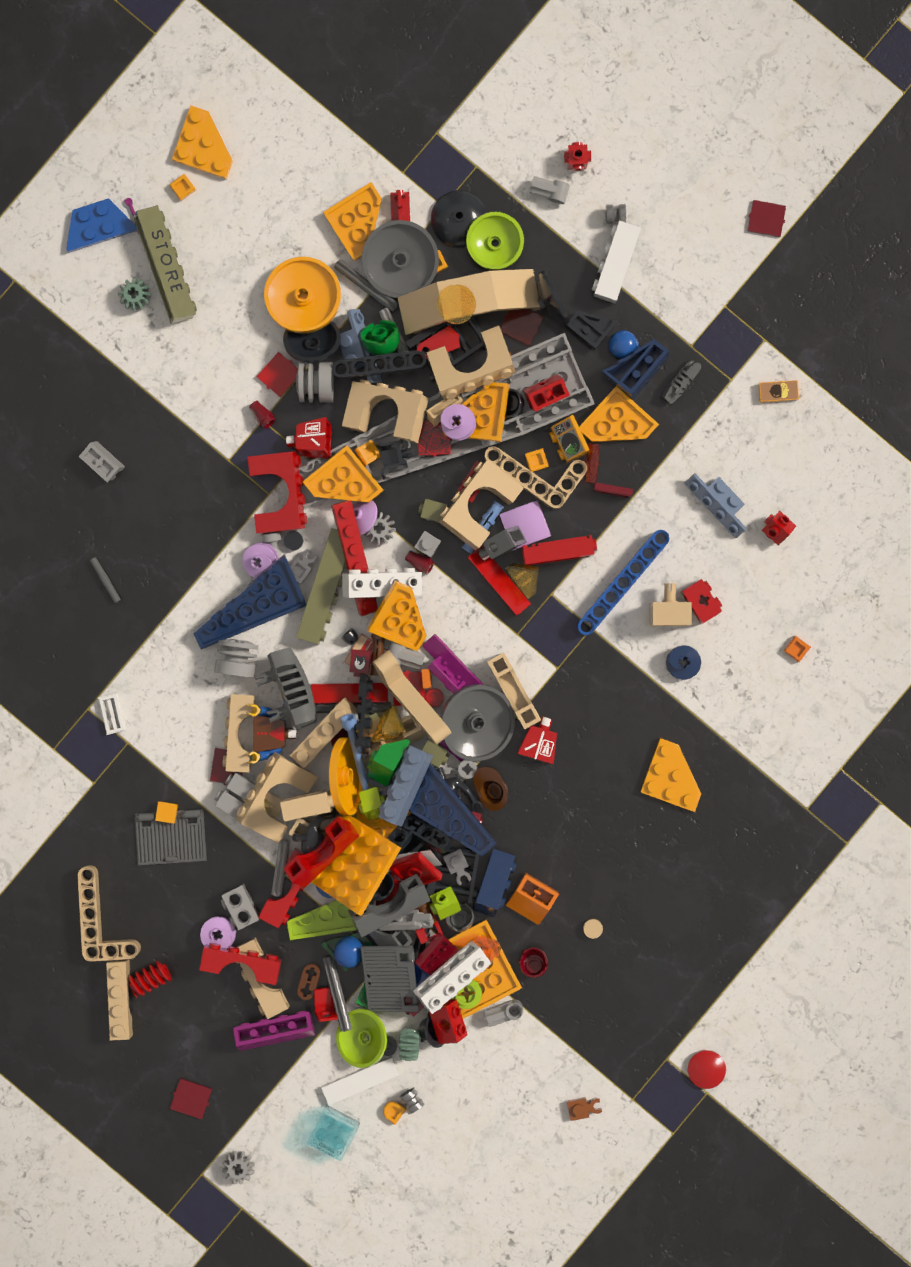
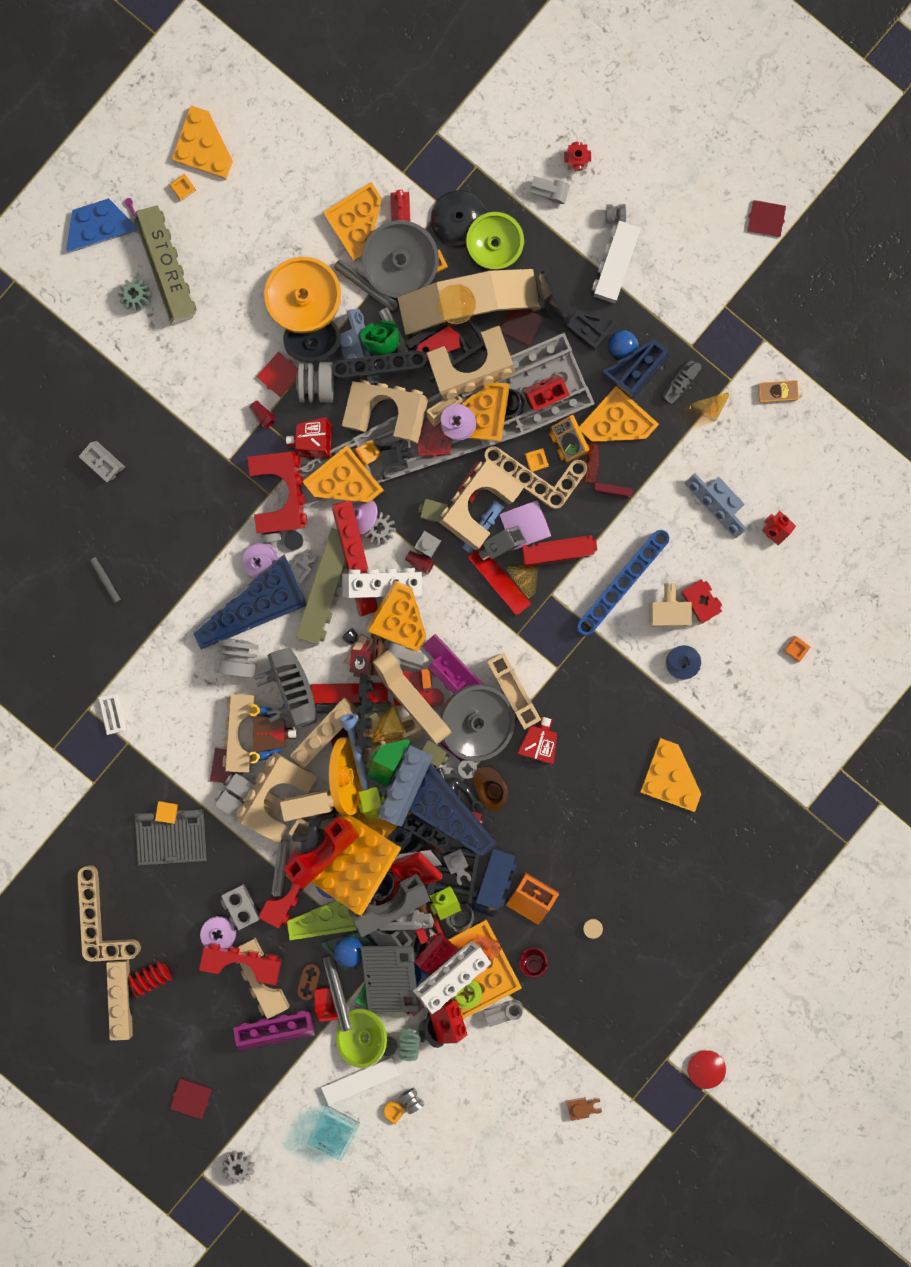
(711, 406): none -> clear yellow slope

